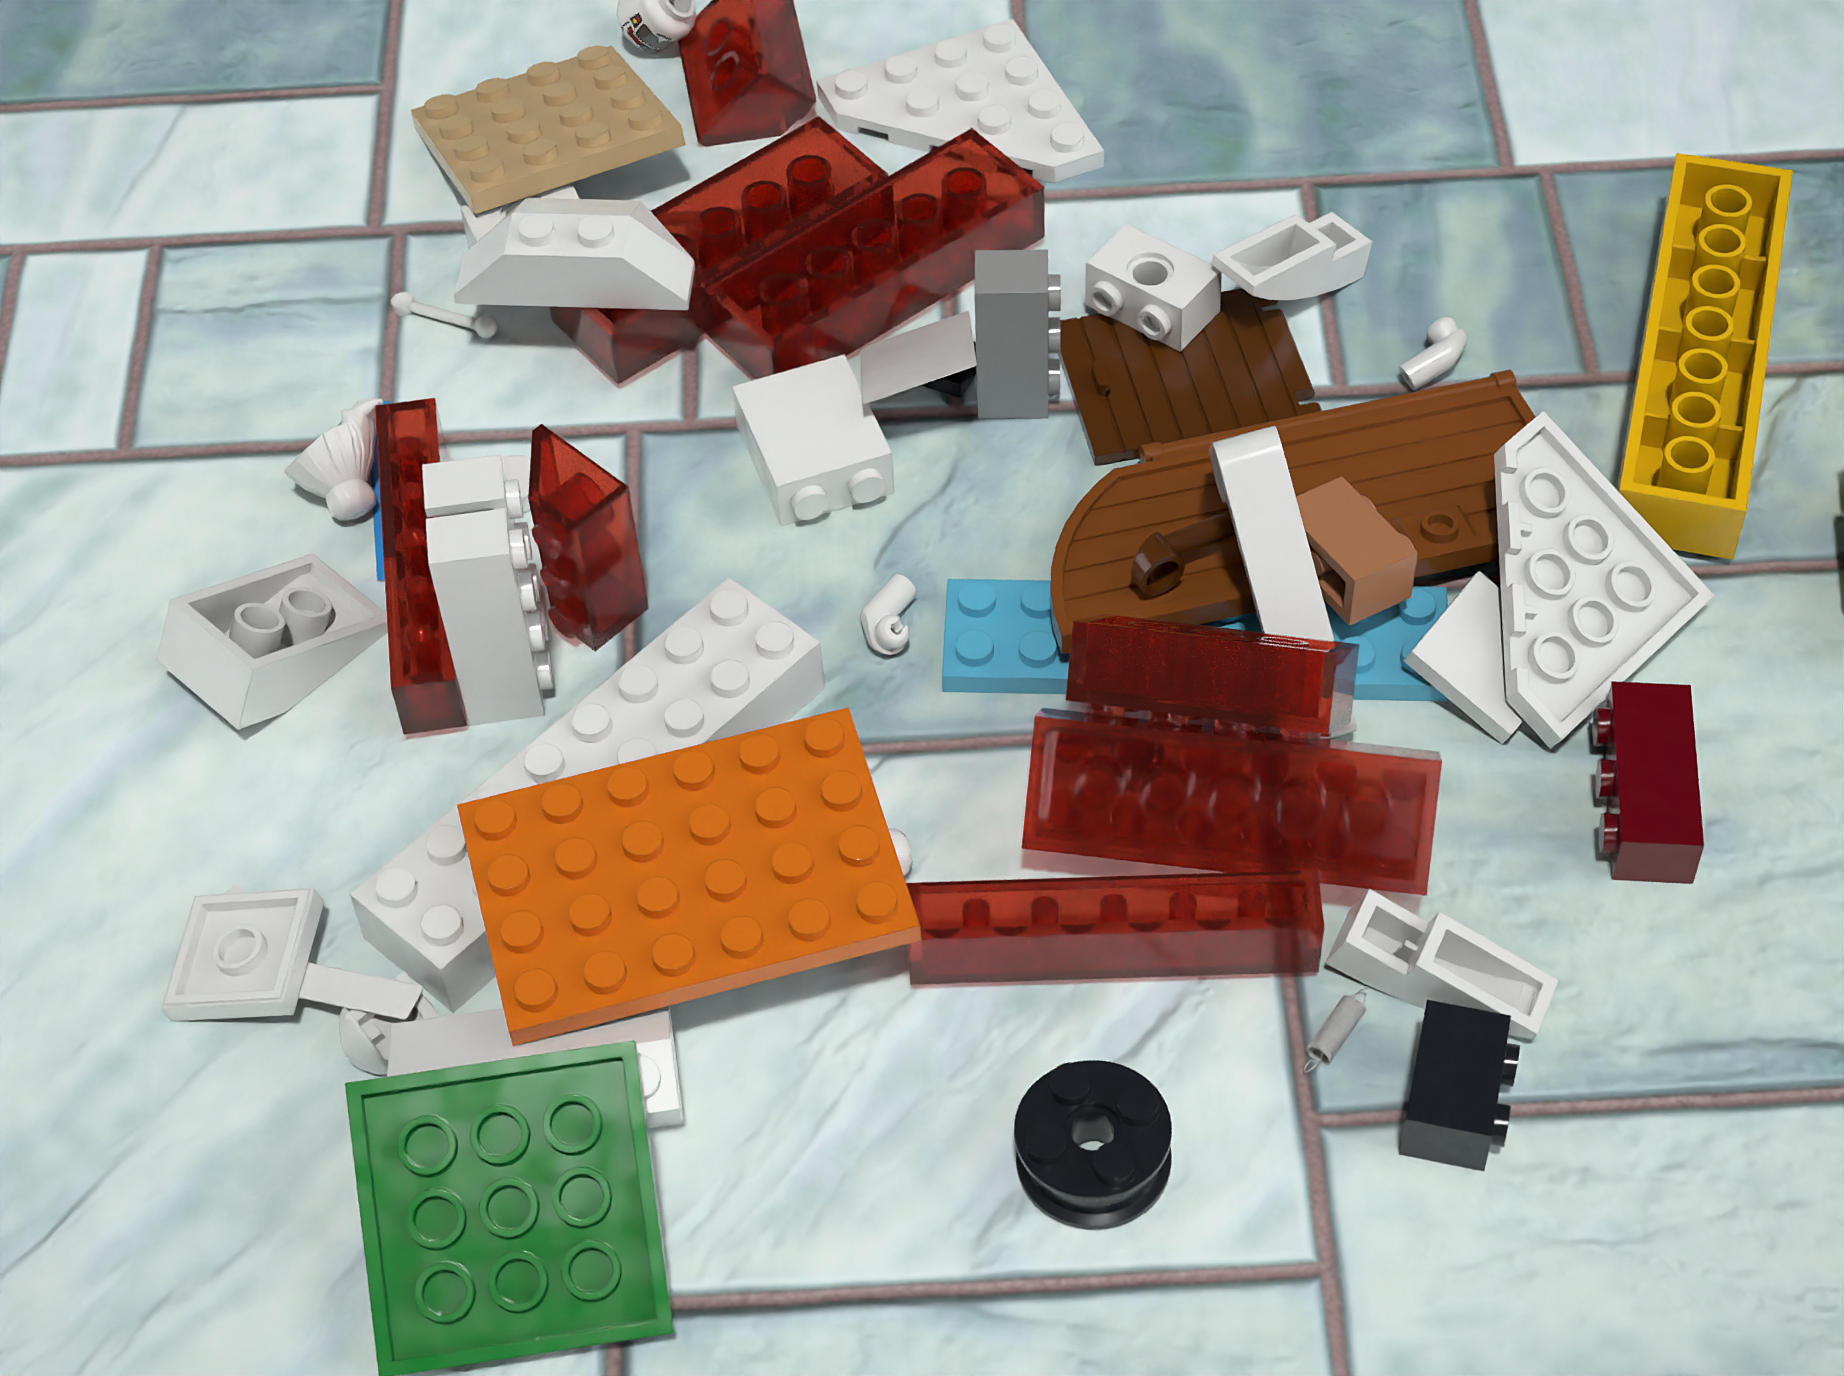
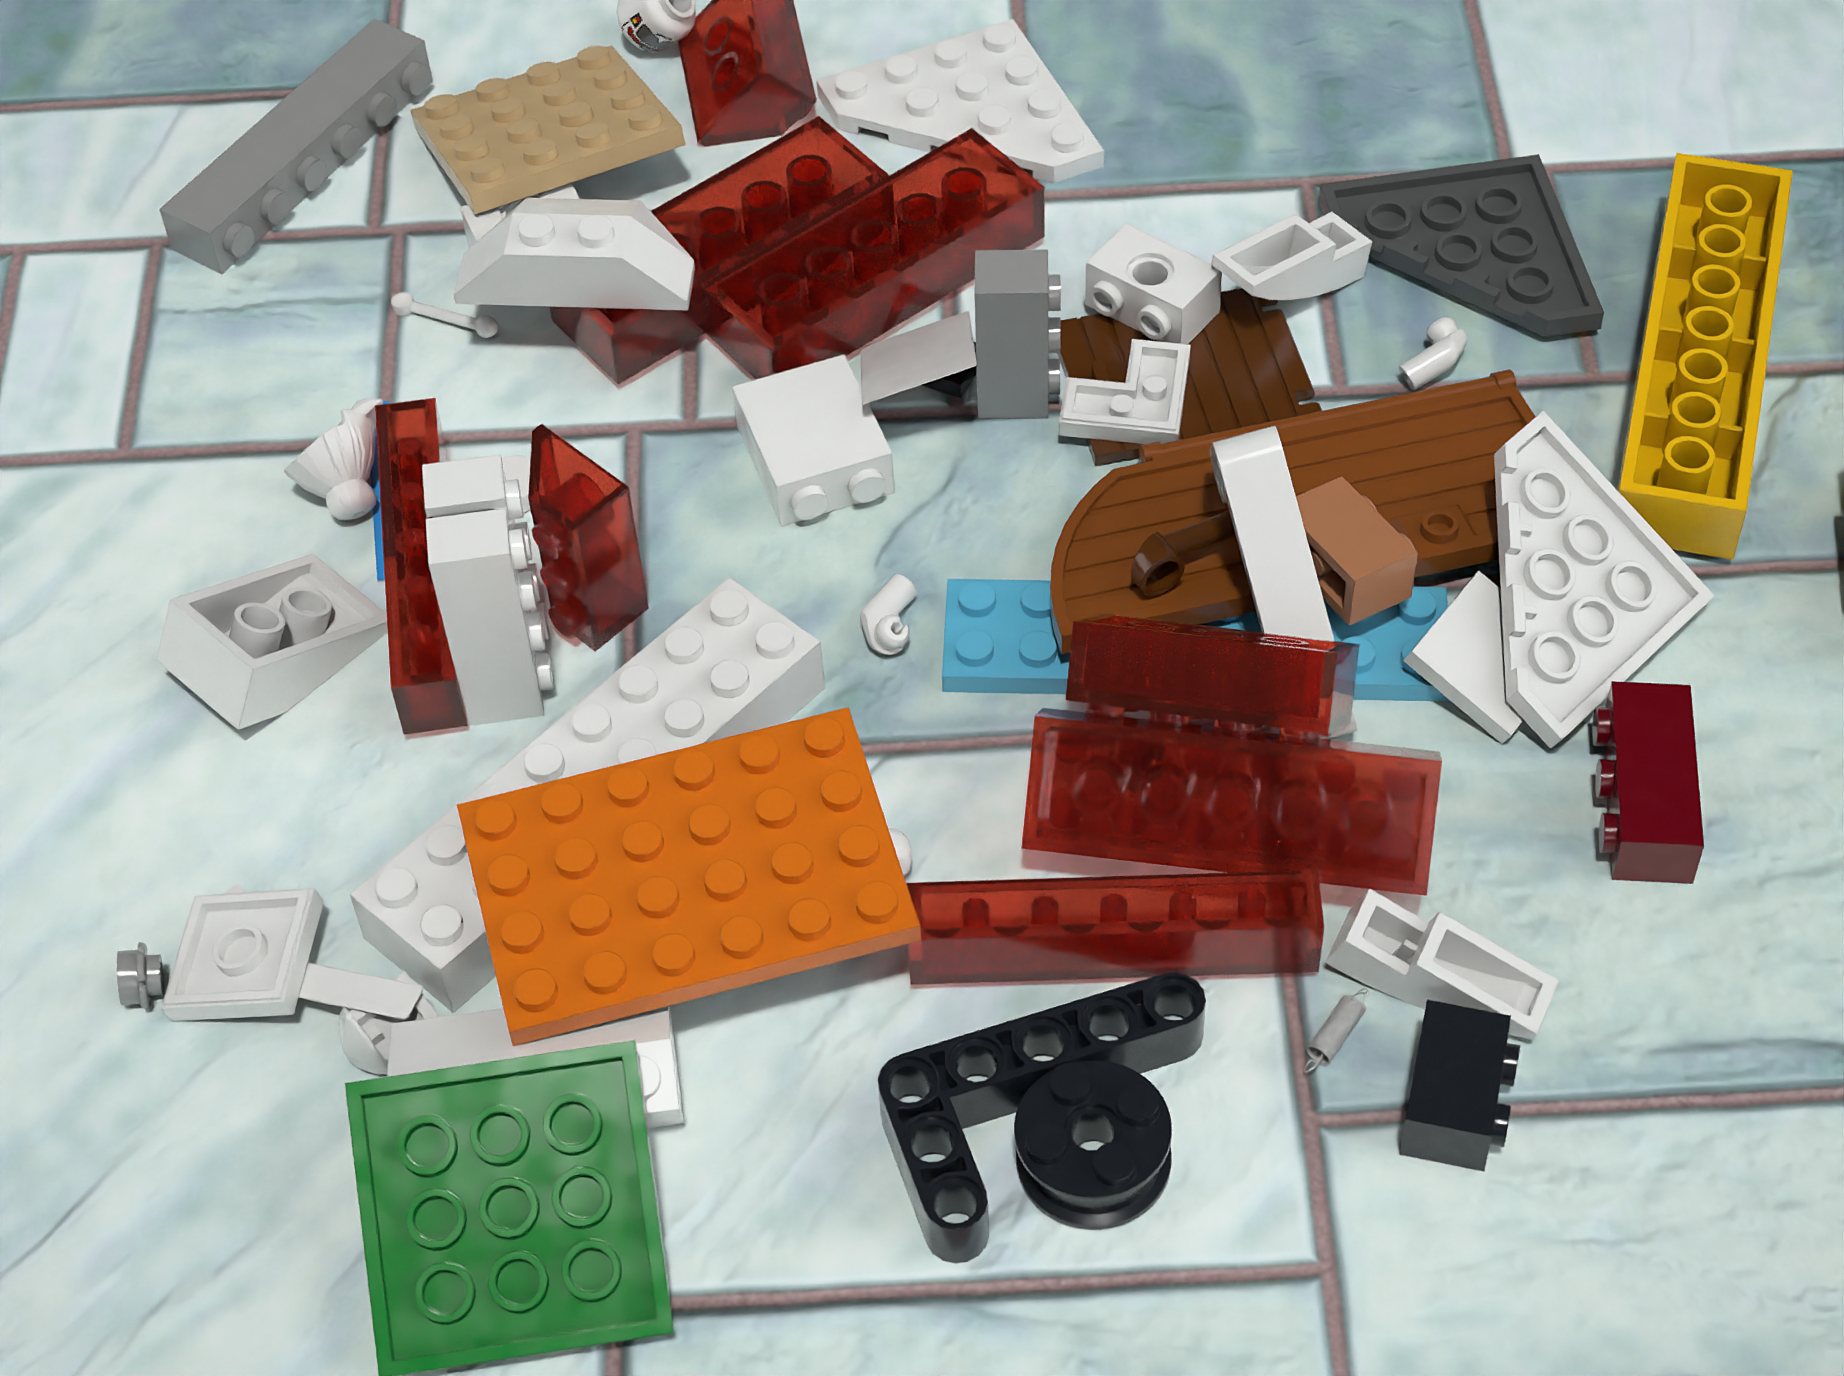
(139, 976): none -> light grey plate
(296, 146): none -> light grey brick
(1005, 1056): none -> black beam
(1135, 411): none -> white tile
(1479, 234): none -> dark grey plate

